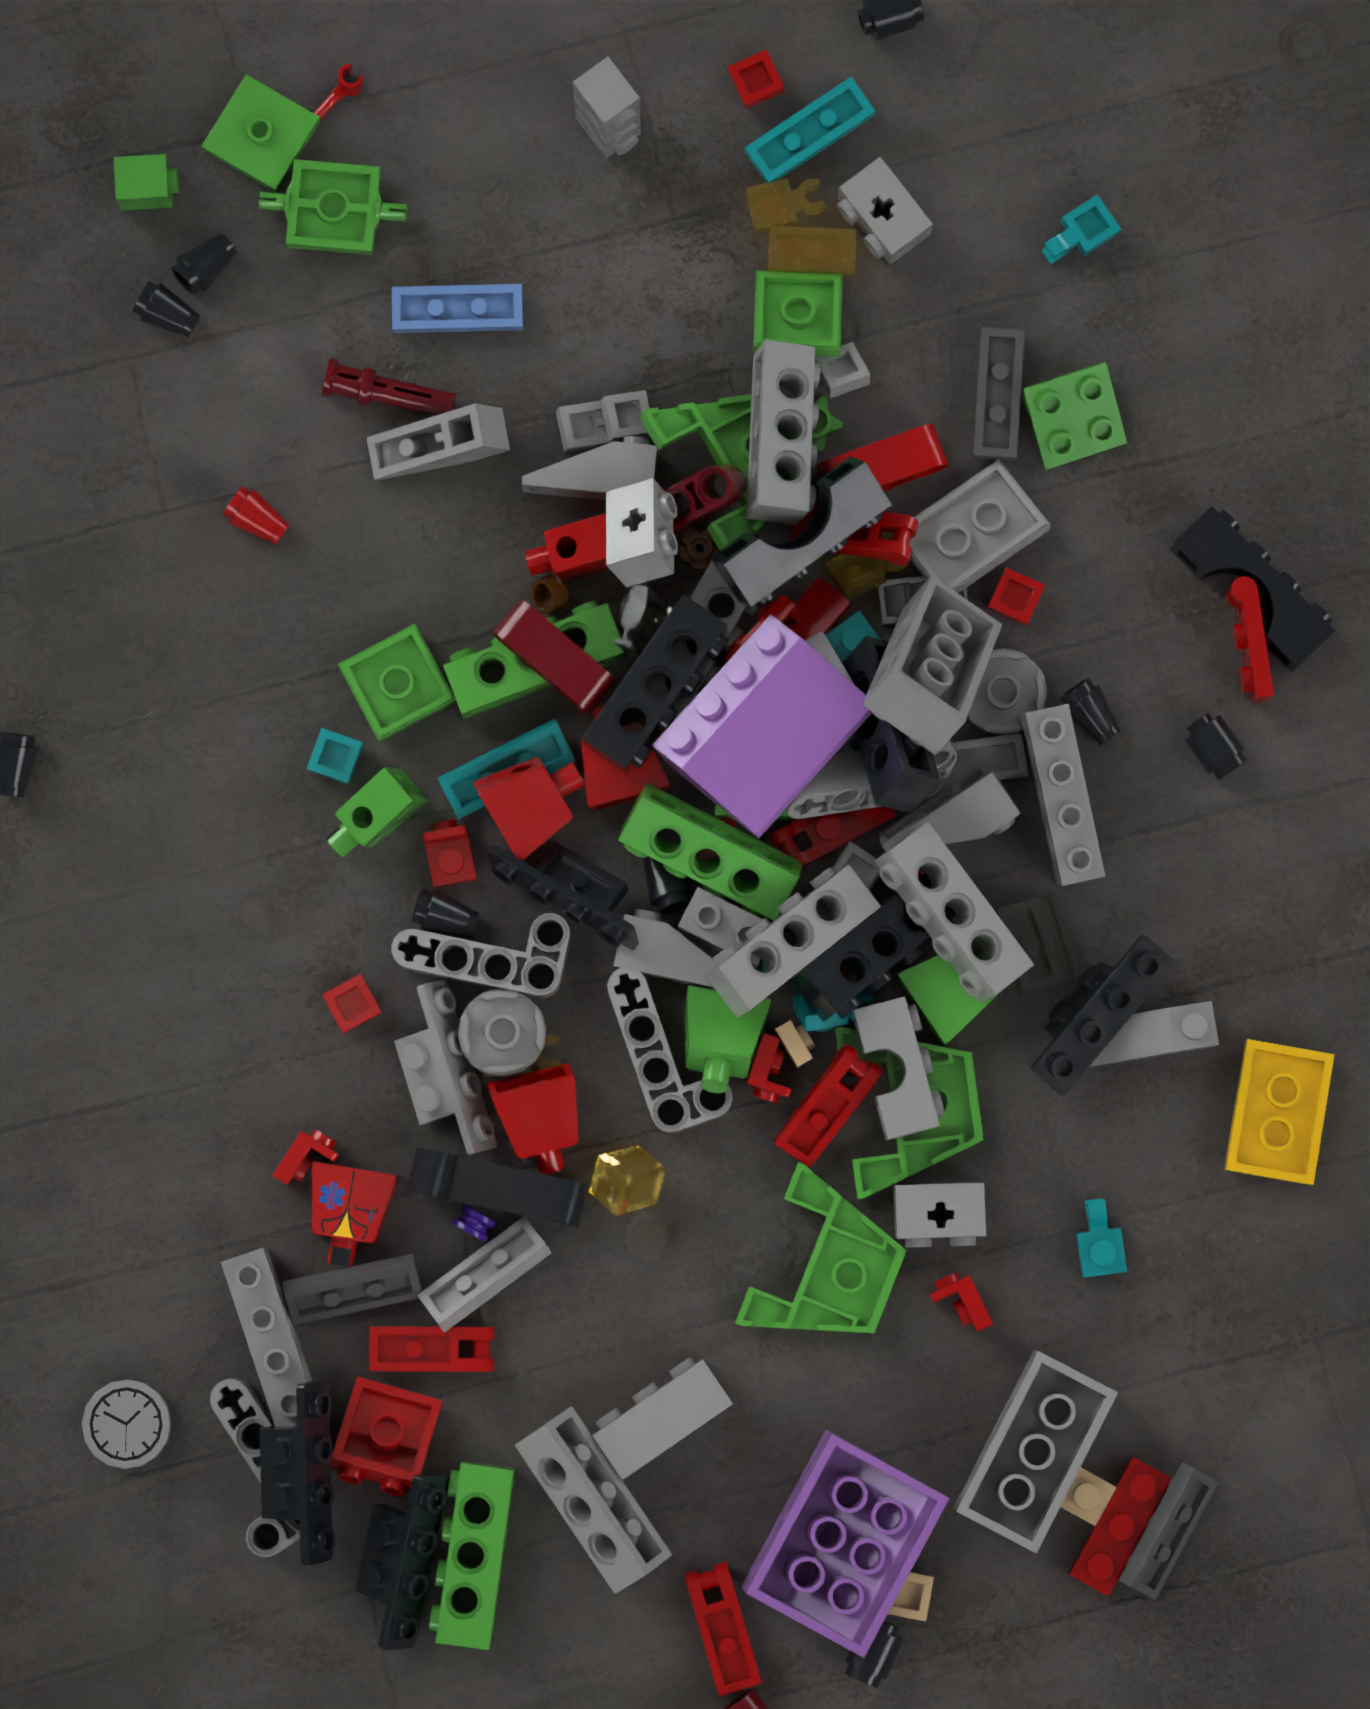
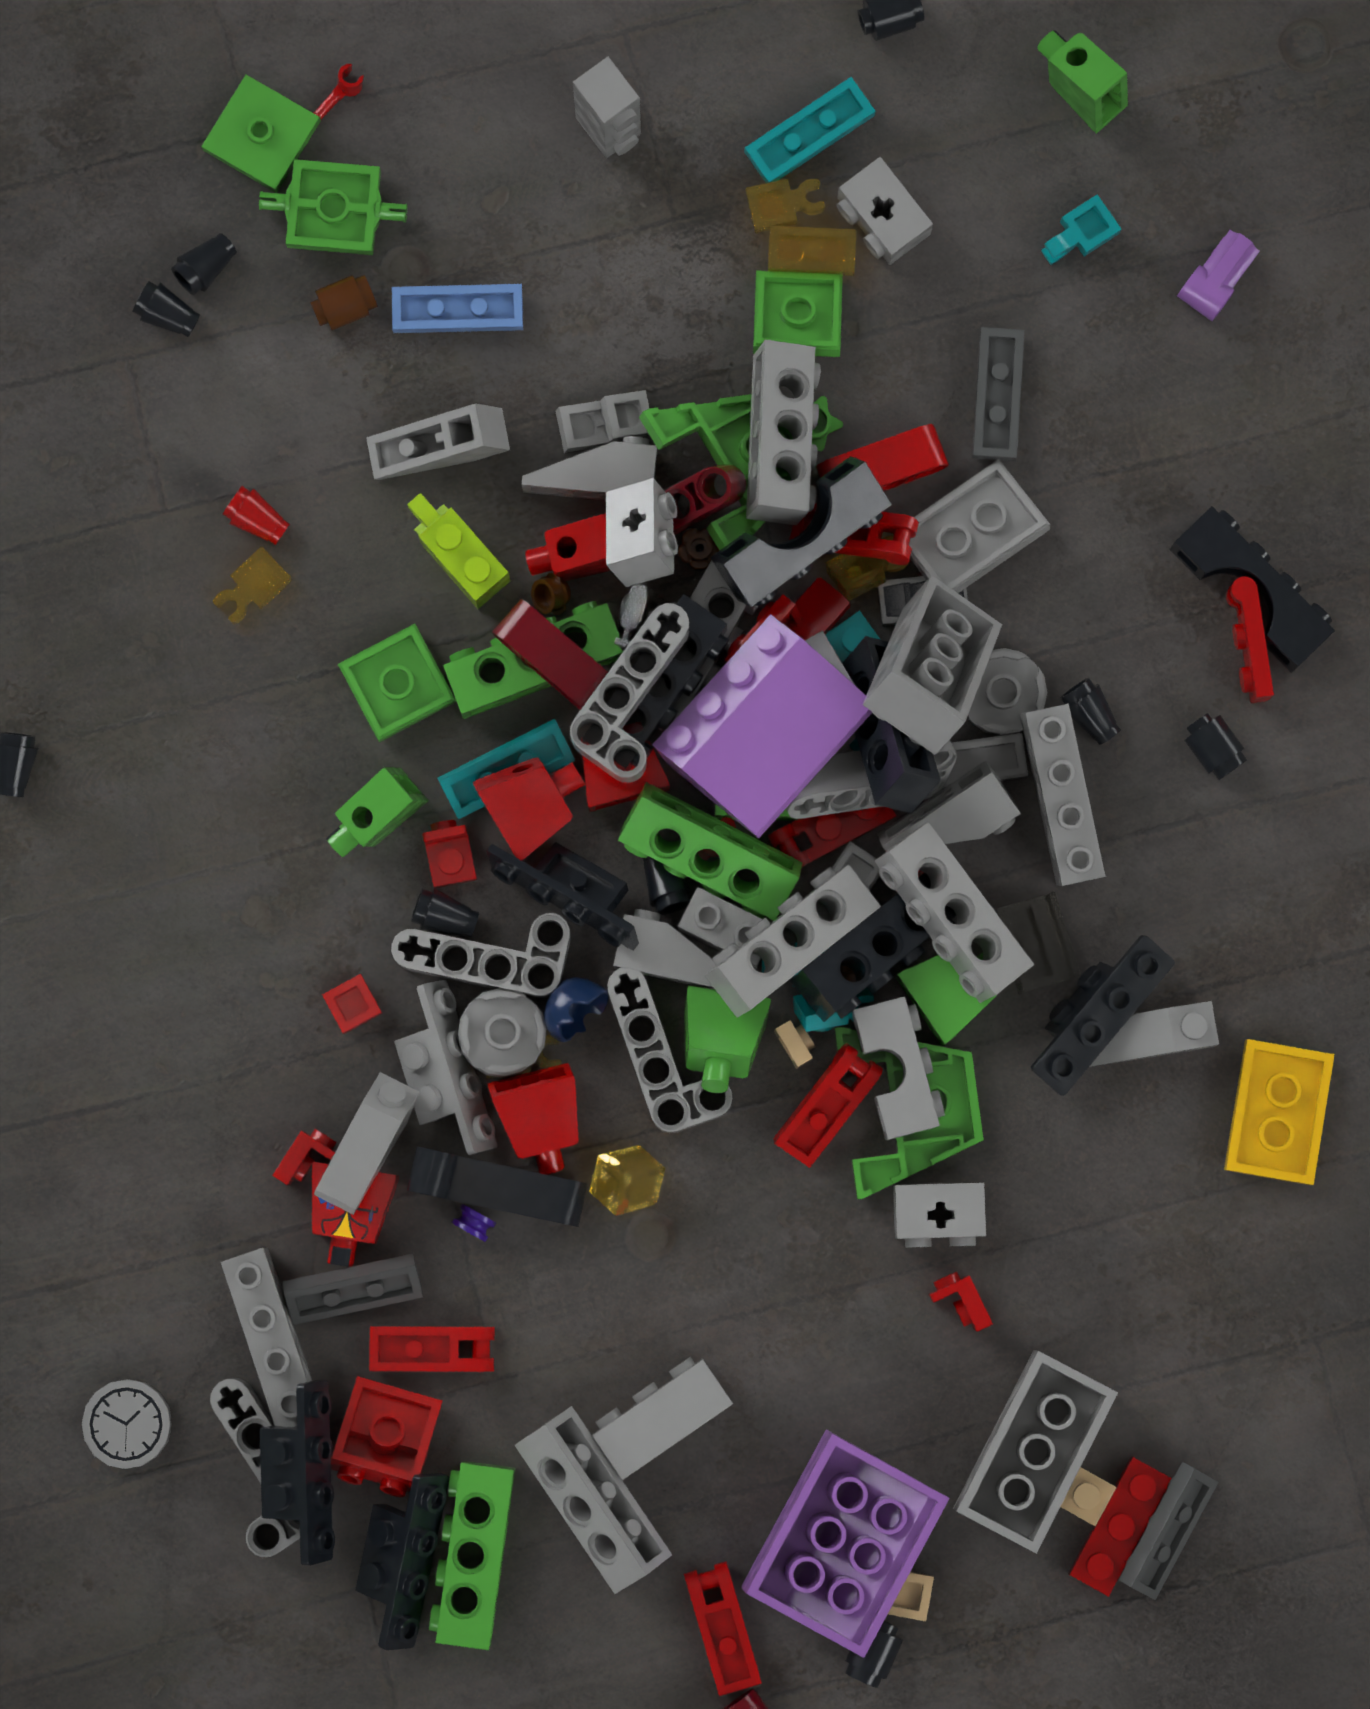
(145, 182): bright green brick -> none
(257, 581): none -> clear yellow plate
(335, 756): teal plate -> none
(343, 302): none -> reddish brown brick
(367, 1143): none -> light grey slope
(368, 387): dark red pin -> none
(458, 551): none -> lime hinge
(484, 1274): light grey plate -> none
(570, 1005): none -> dark blue hair
(636, 685): none -> light grey beam
(755, 79): red plate -> none
(767, 1061): red bracket -> none
(843, 372): light grey plate -> none
(846, 1273): bright green wing -> none
(1016, 597): red plate -> none
(1074, 415): bright green hinge -> none
(1085, 78): none -> bright green torso
(1100, 1247): teal plate -> none
(1213, 283): none -> medium lavender piece

